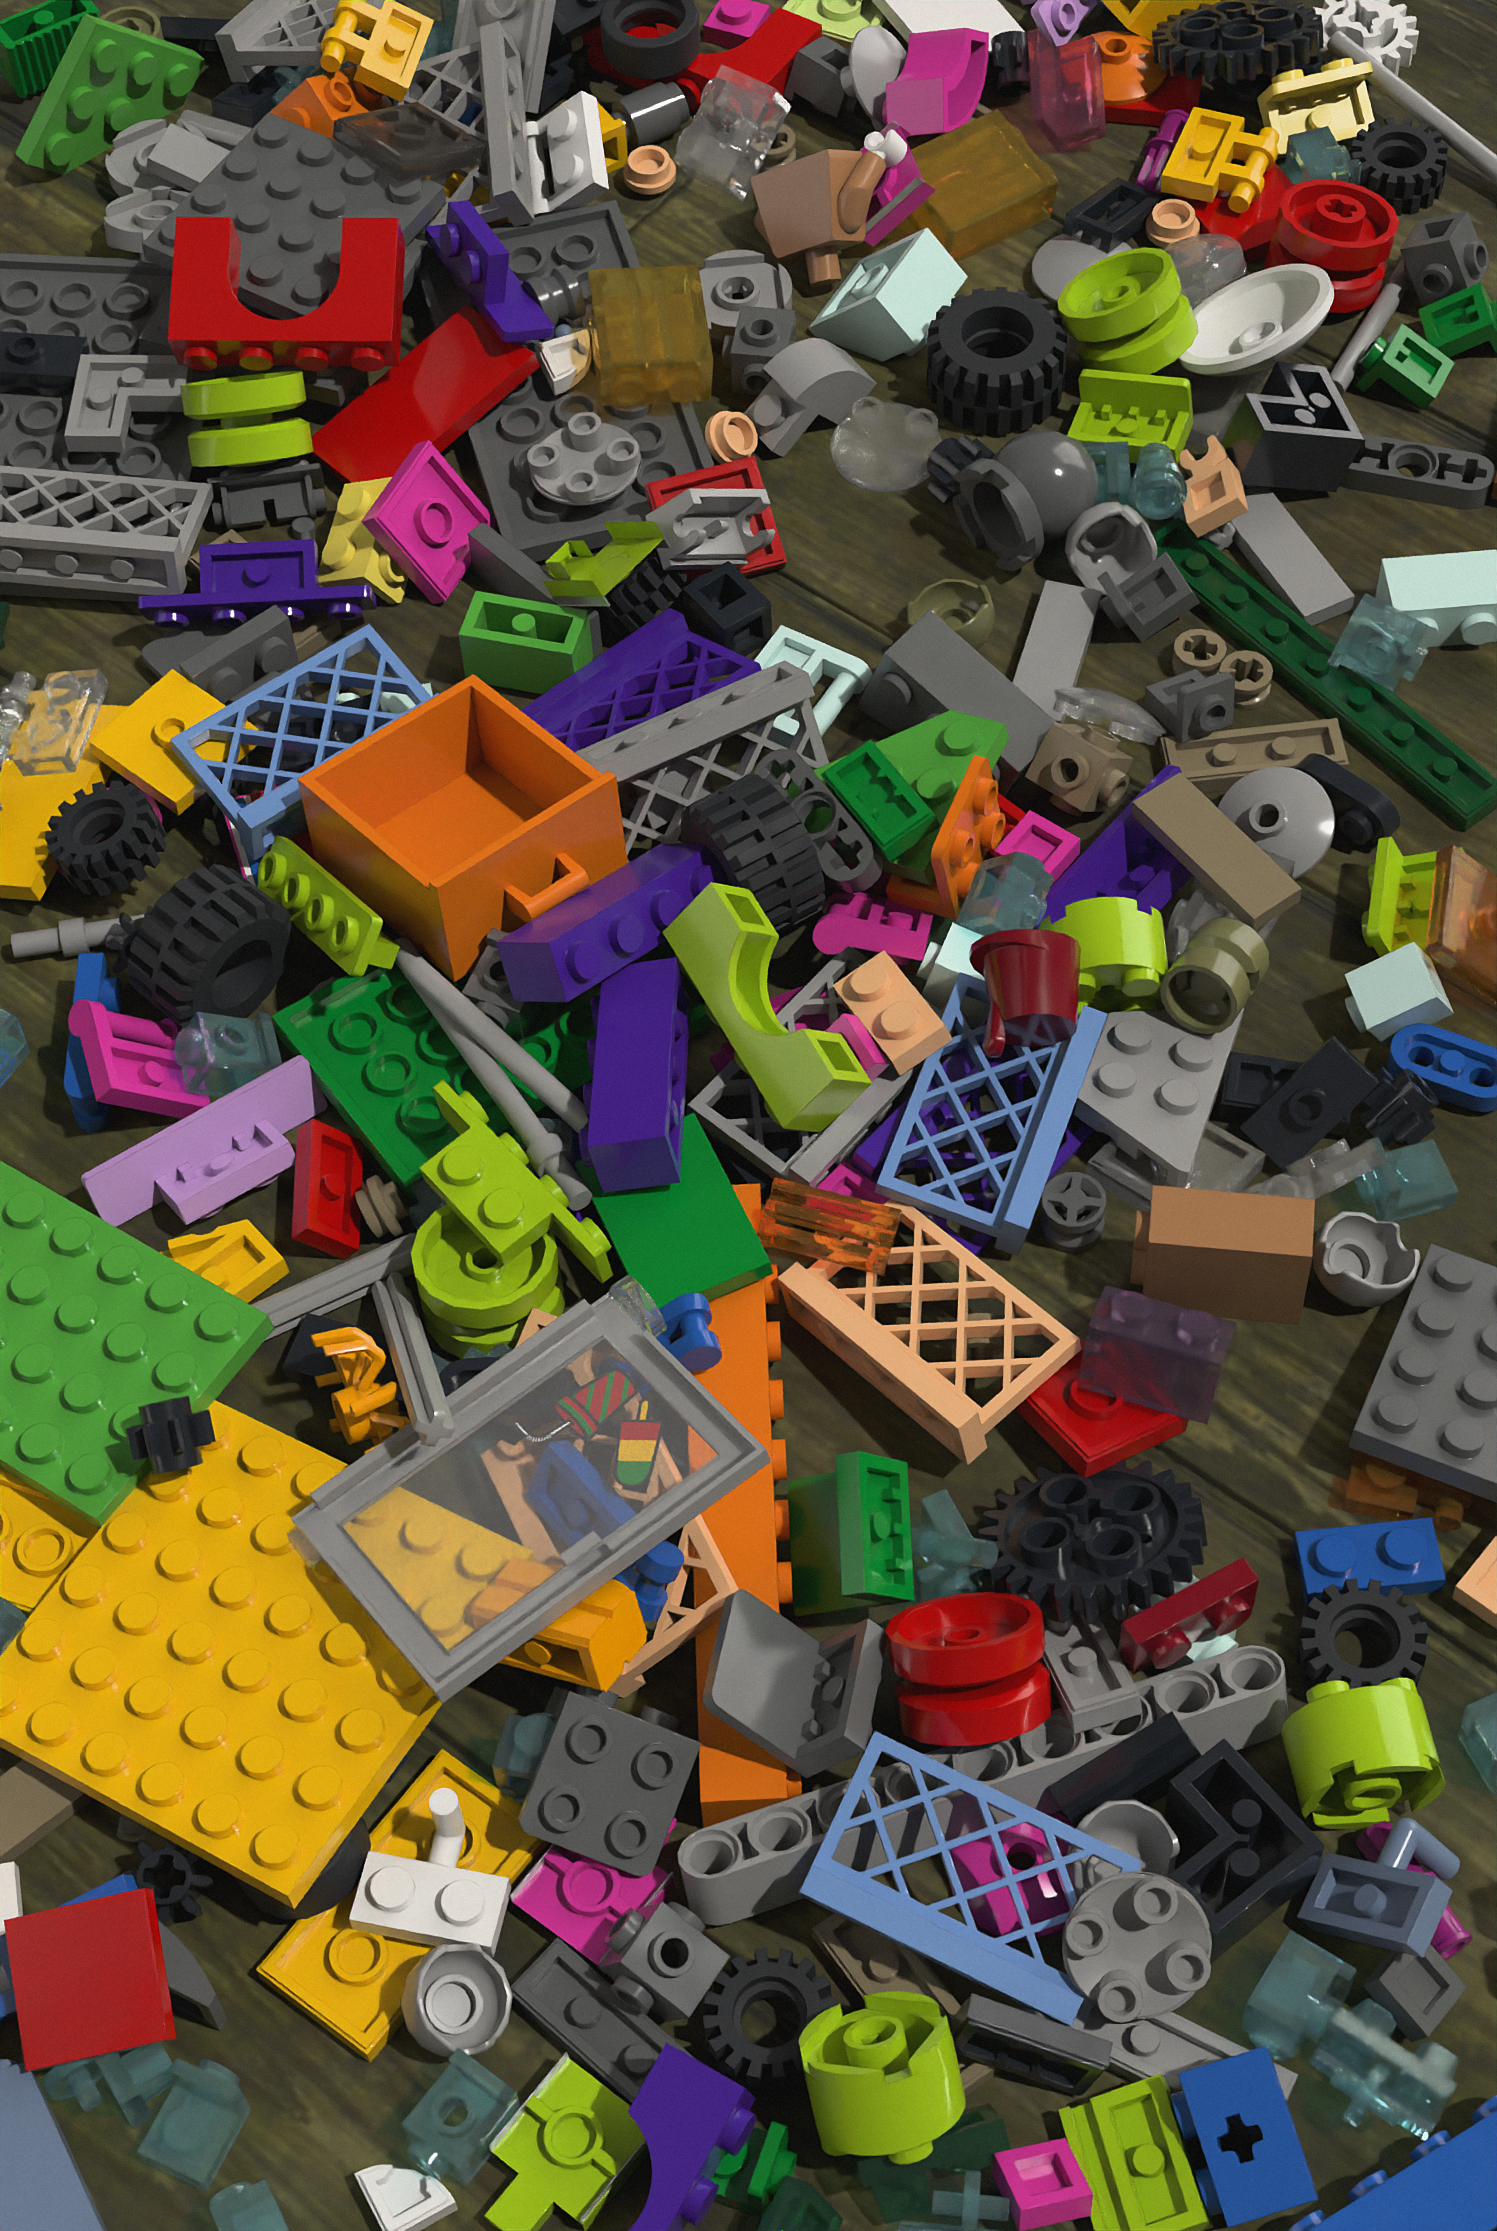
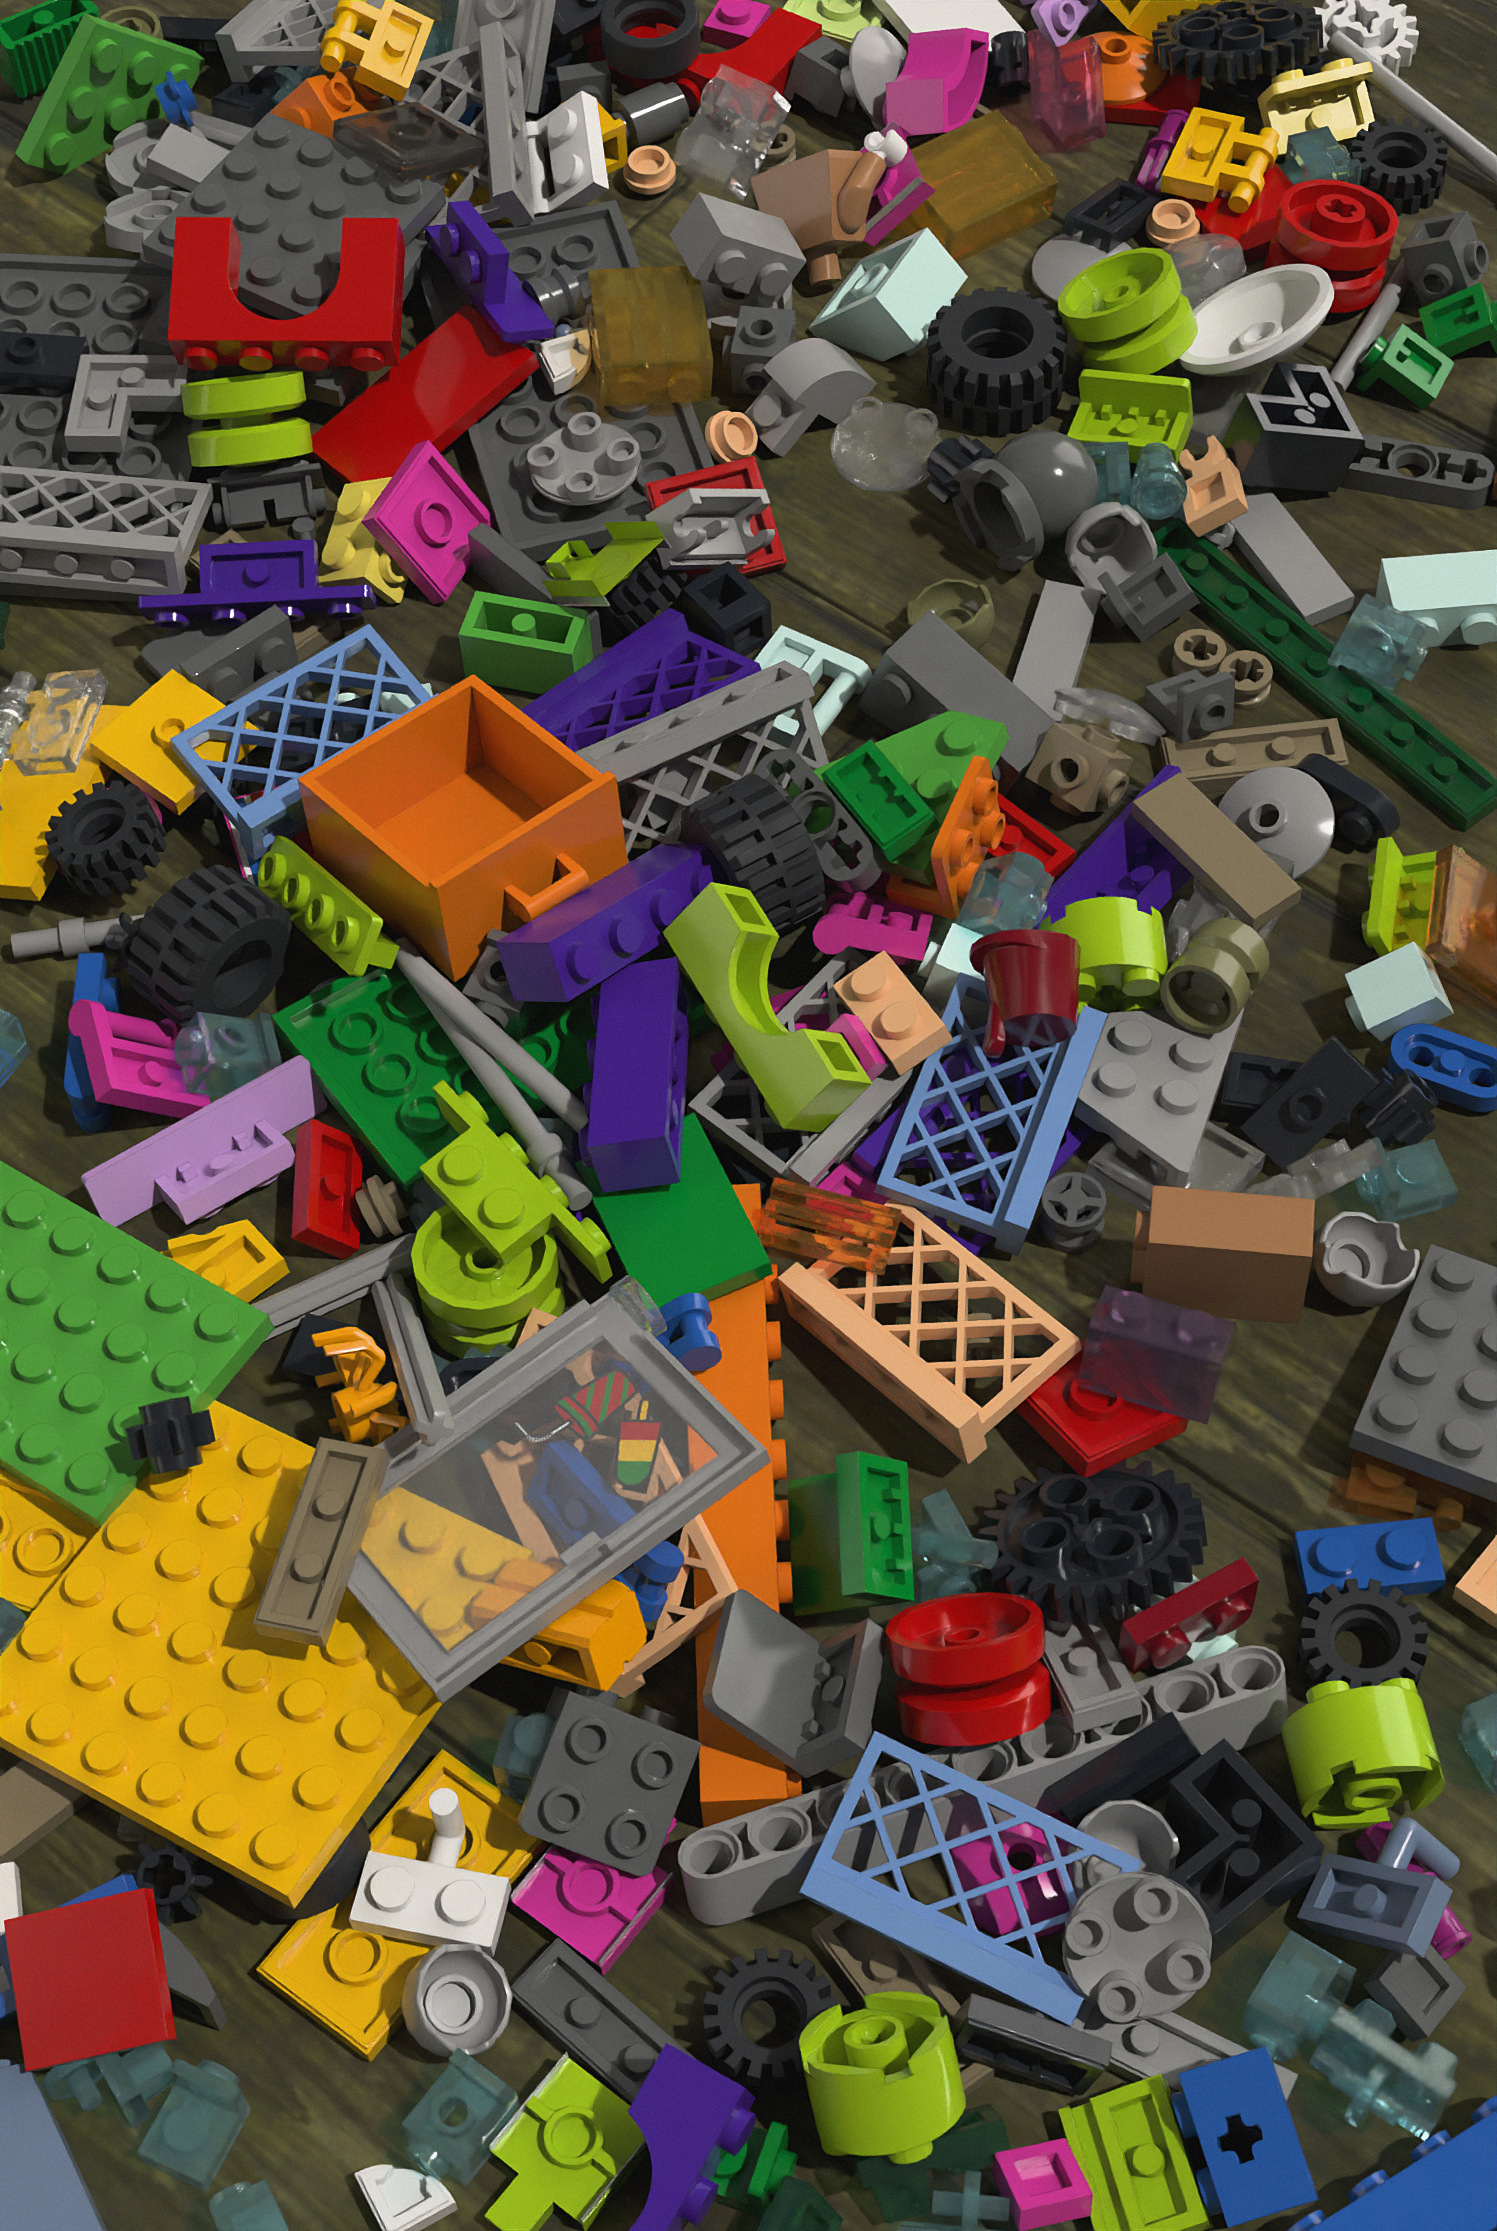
(177, 100): none -> blue plate
(321, 1542): none -> dark tan tile
(590, 78): none -> dark grey plate
(661, 1960): dark grey brick -> none
(737, 247): none -> light grey brick
(1044, 841): dark pink plate -> none

